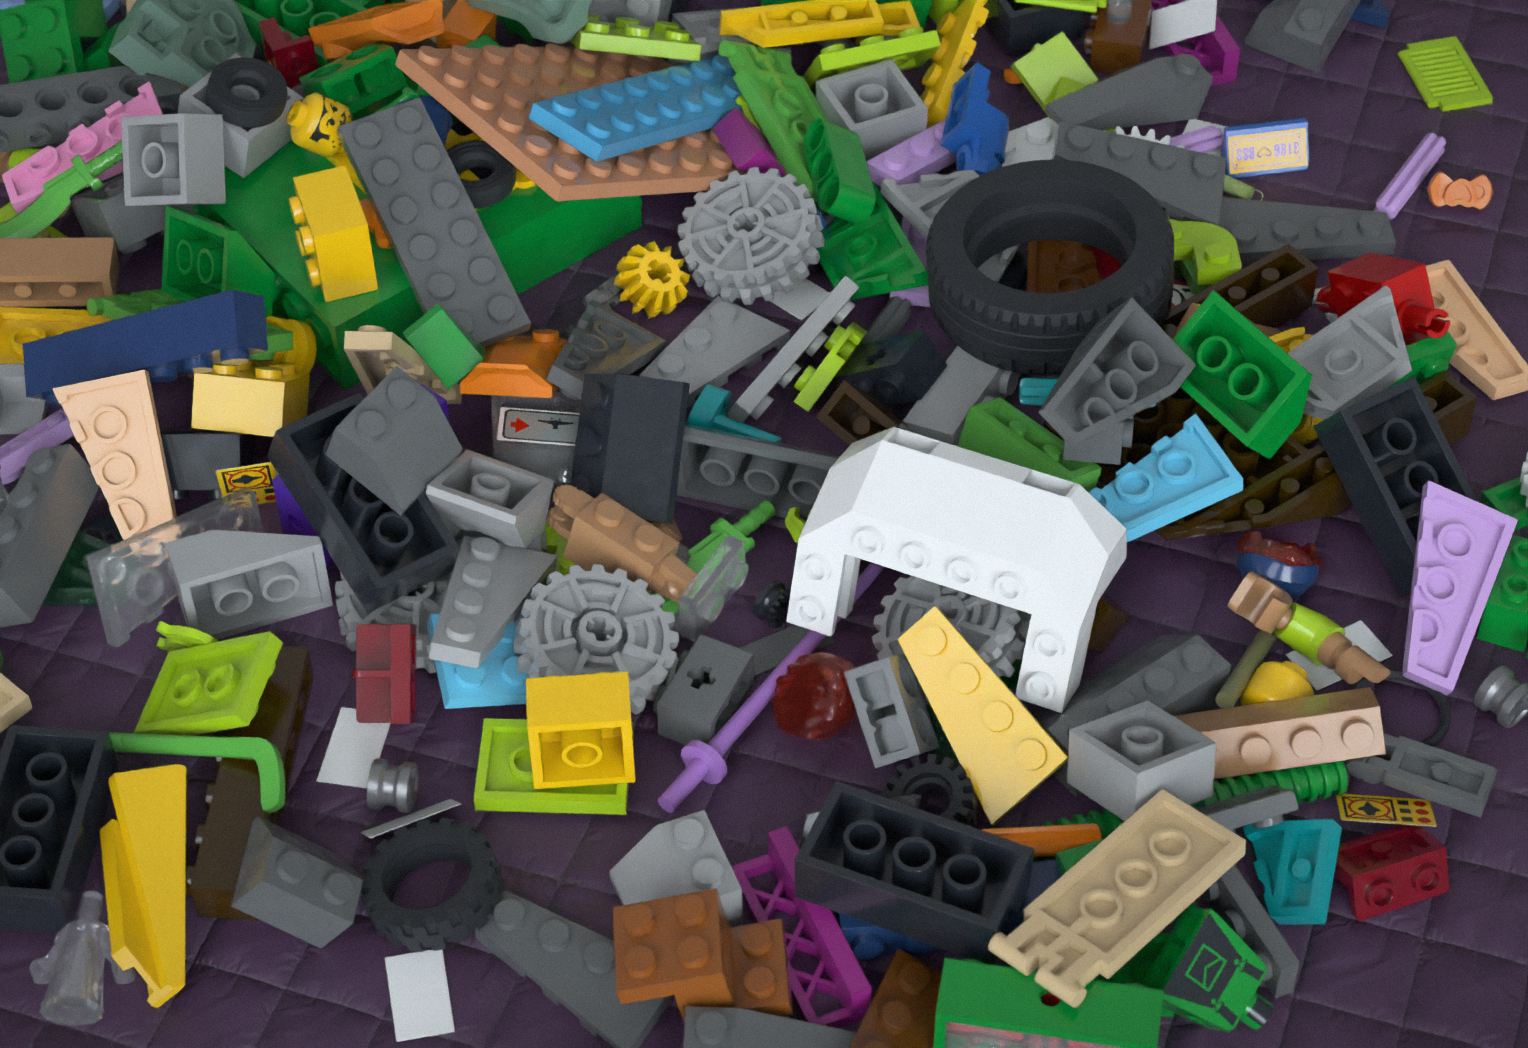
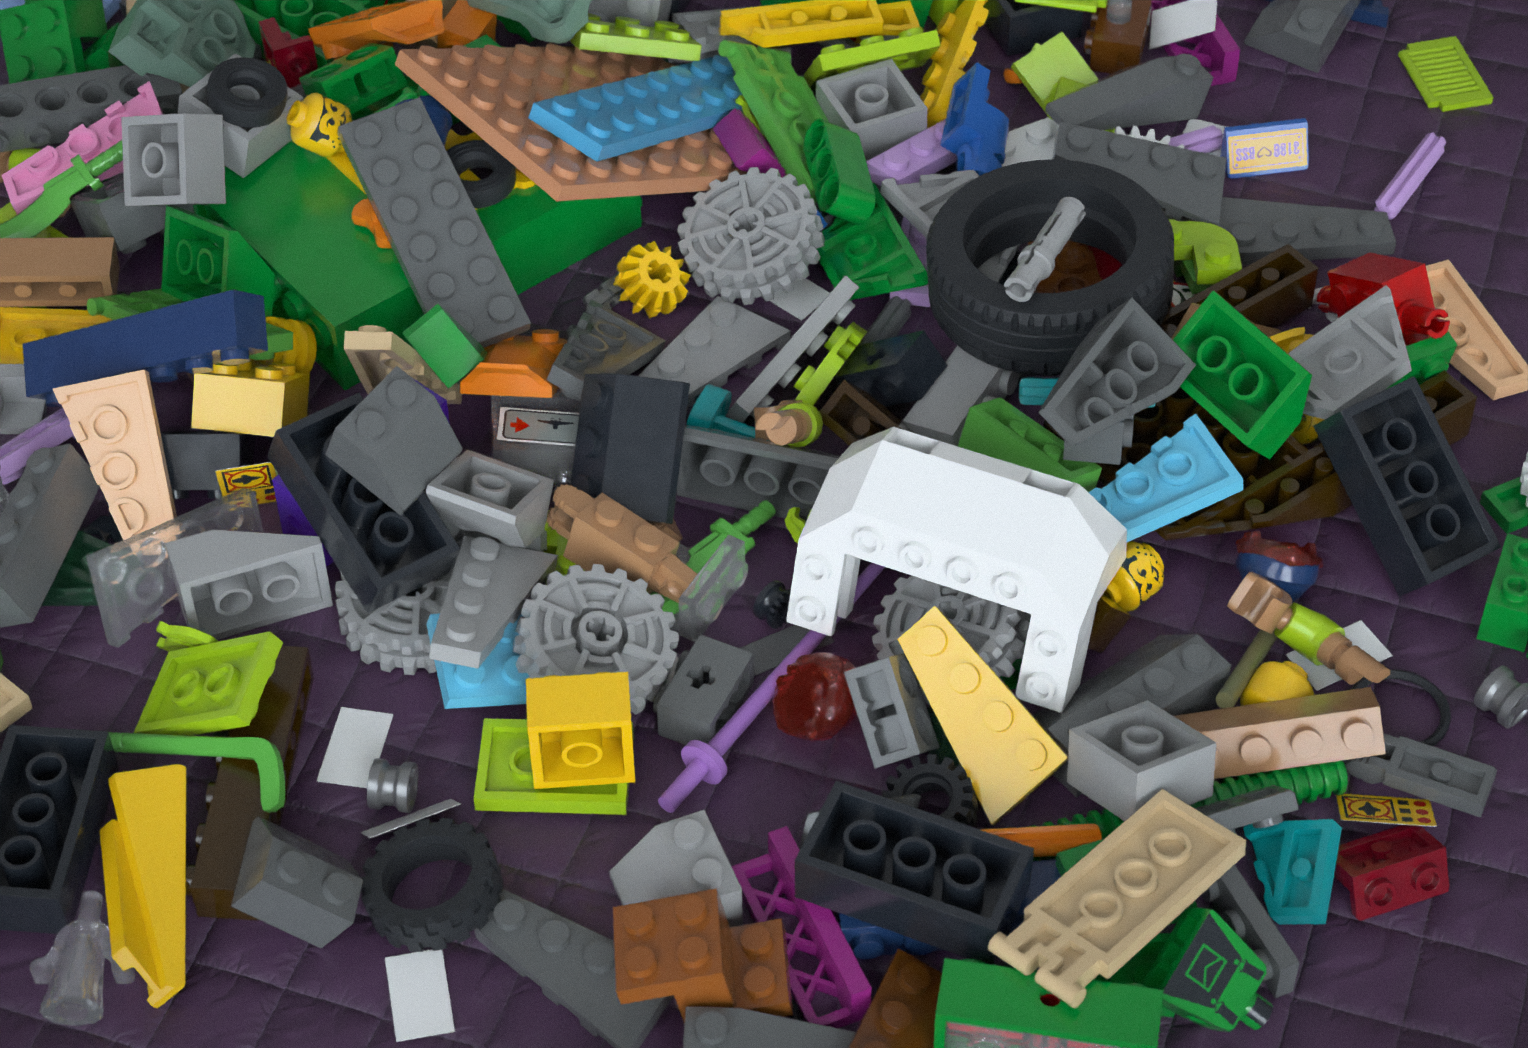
(333, 234): yellow brick -> none
(386, 673): dark red panel -> none
(788, 423): none -> medium nougat piece
(1038, 259): none -> light grey pin
(1137, 577): none -> yellow head
(1237, 188): yellowish green piece -> none
(1452, 578): lavender wing -> none
(1473, 193): orange piece -> none

